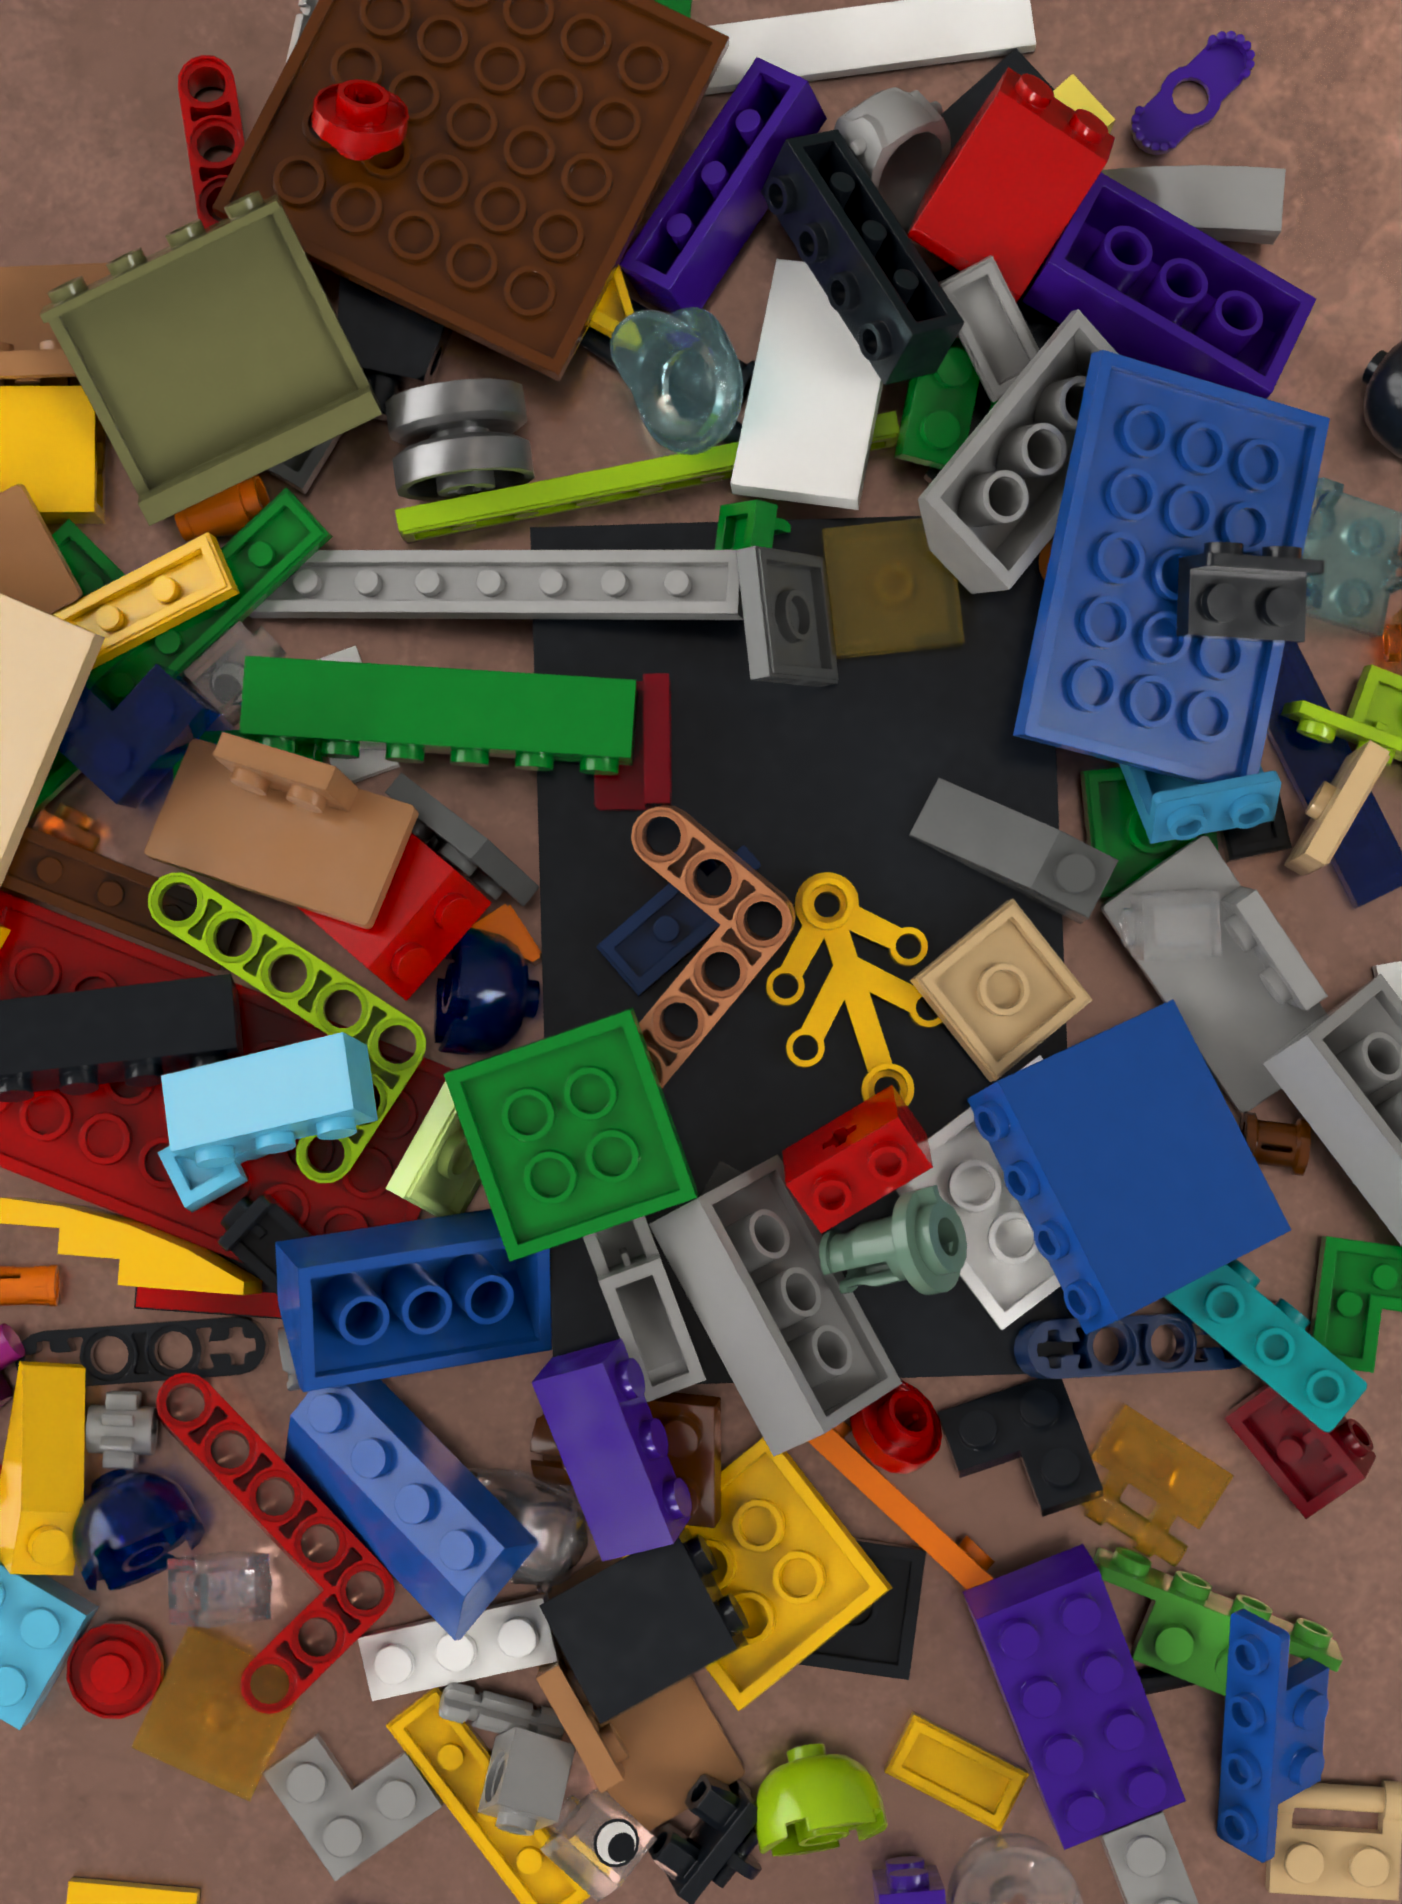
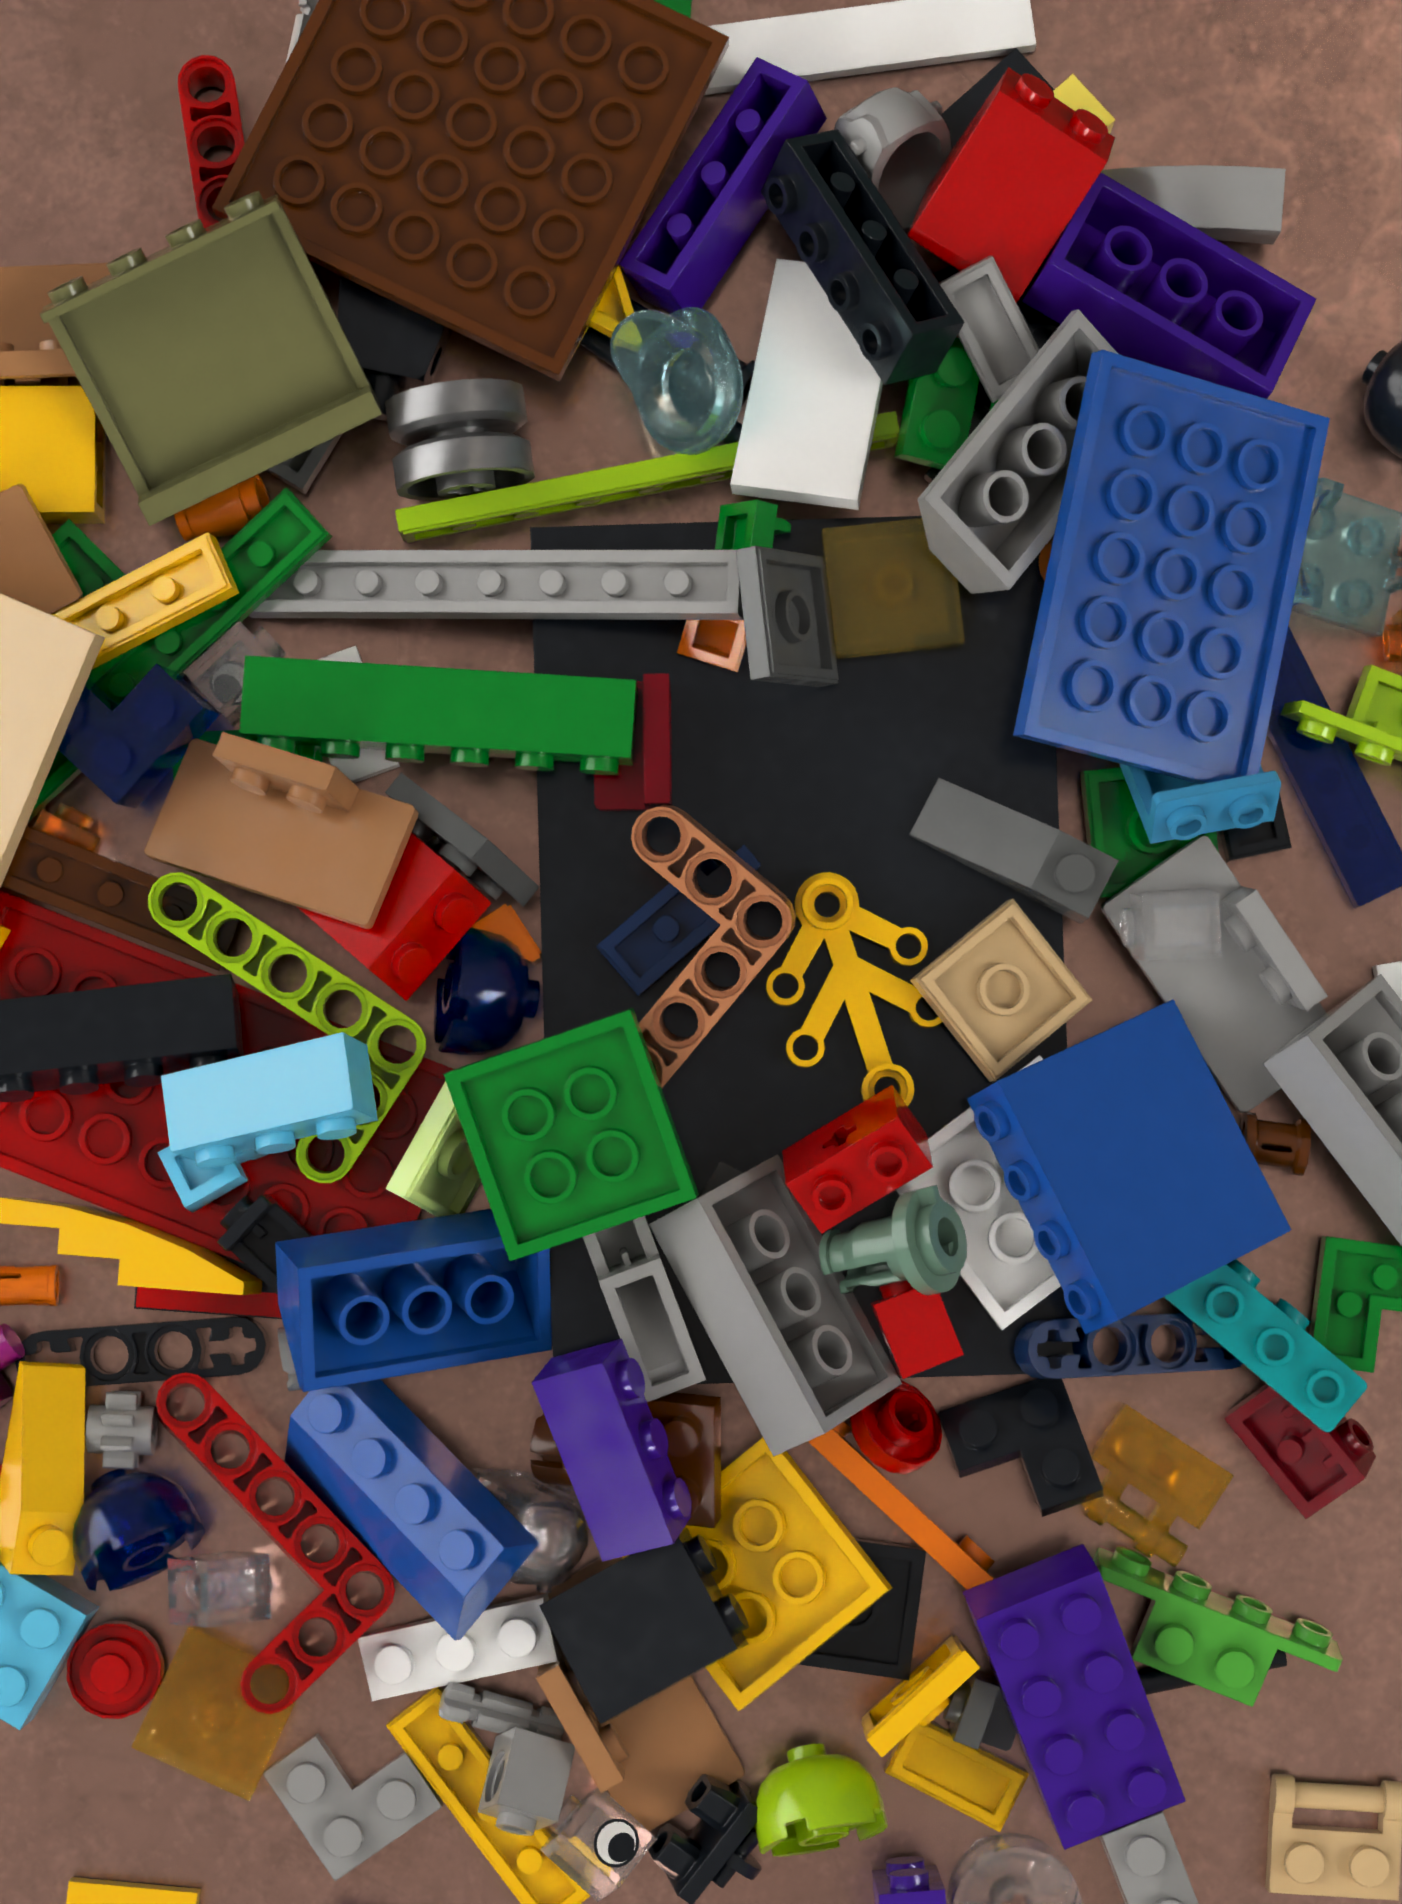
(359, 118): red plate -> none
(714, 642): none -> orange slope
(915, 1328): none -> red brick
(920, 1697): none -> yellow plate
(980, 1714): none -> dark grey bracket
(1218, 68): dark purple piece -> none
(1244, 595): black bracket -> none
(1268, 1732): blue bracket -> none
(1336, 808): tan plate -> none

